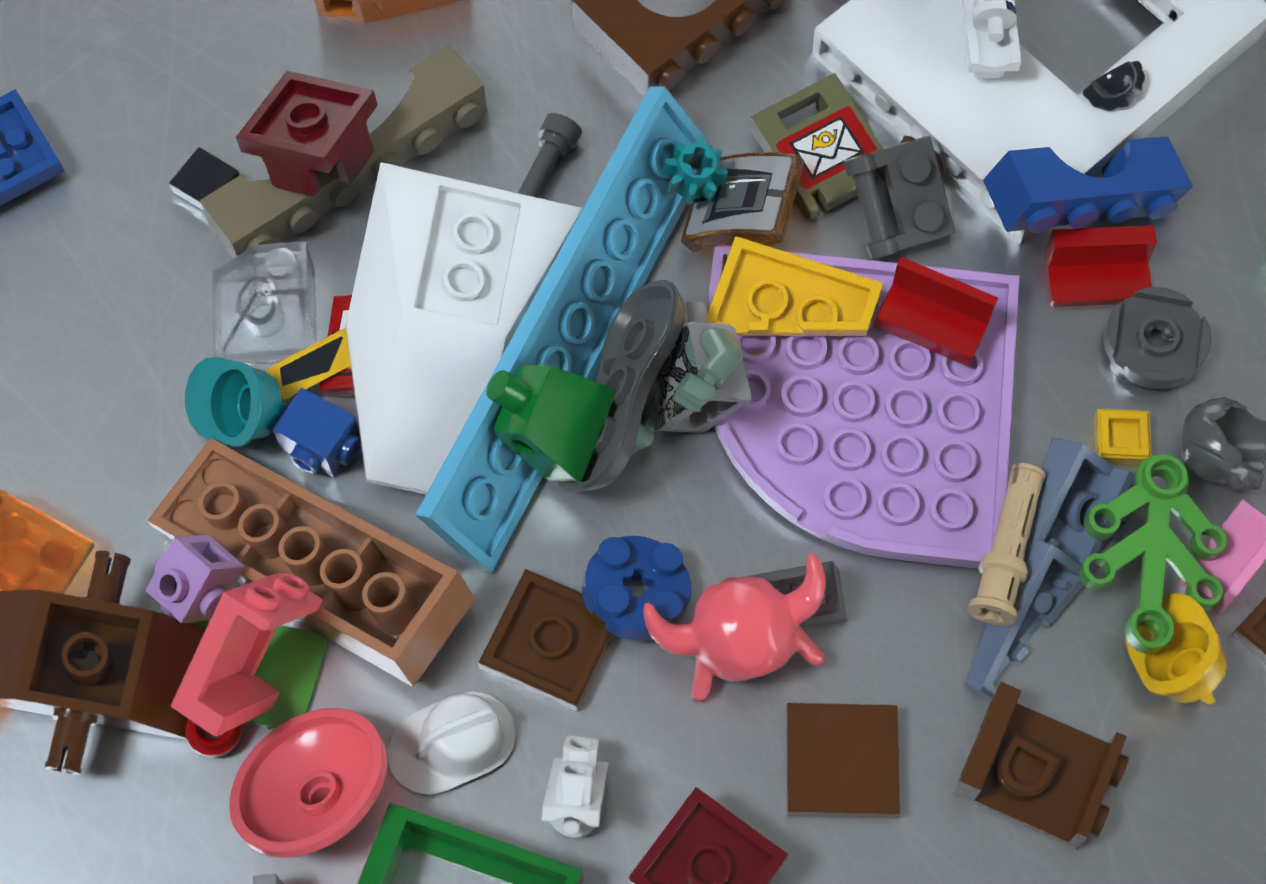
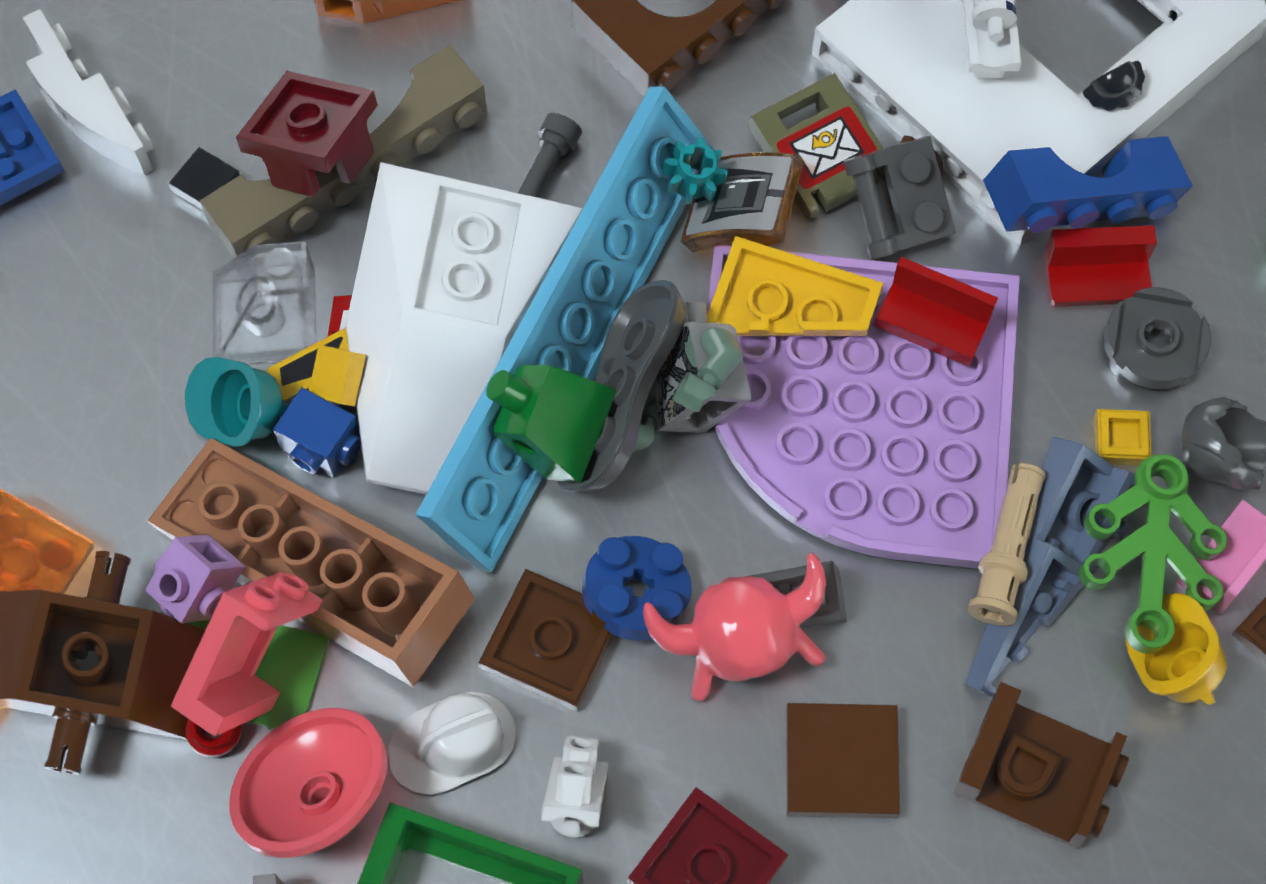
(85, 101): none -> white slope
(337, 375): none -> yellow tile

